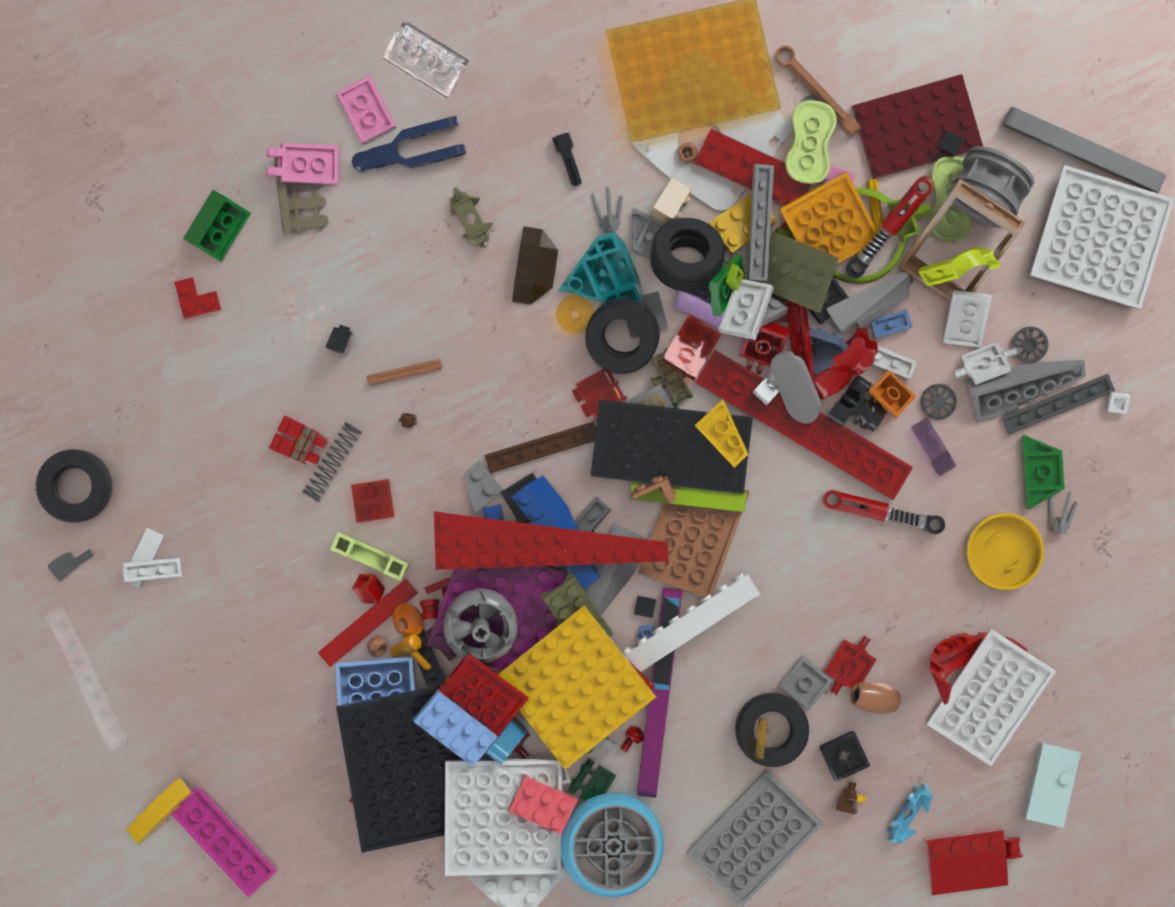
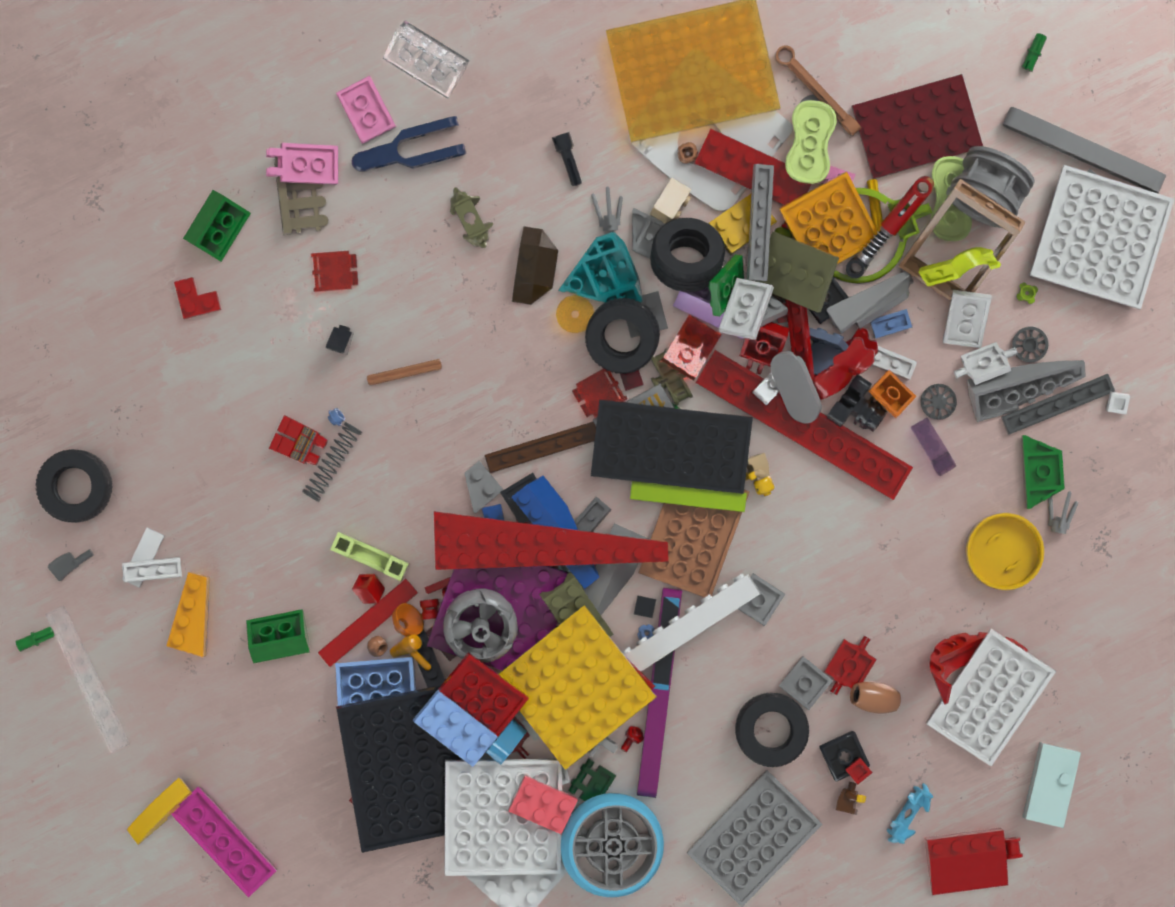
(35, 638): none -> green axle
(191, 617): none -> light orange wedge
(277, 636): none -> green slope
(334, 271): none -> clear red plate
(336, 417): none -> medium blue plate
(372, 500): clear red plate -> none
(408, 420): reddish brown plate -> none
(631, 380): none -> dark red plate
(666, 491): nougat bracket -> none
(722, 433): yellow wing -> none
(734, 277): lime tile -> none
(759, 472): none -> piece
(761, 738): clear yellow tile -> none
(765, 604): none -> light grey plate
(858, 770): none -> red plate
(881, 511): piece -> none
(951, 143): black tile -> none
(1032, 292): none -> lime plate
(1034, 52): none -> green axle

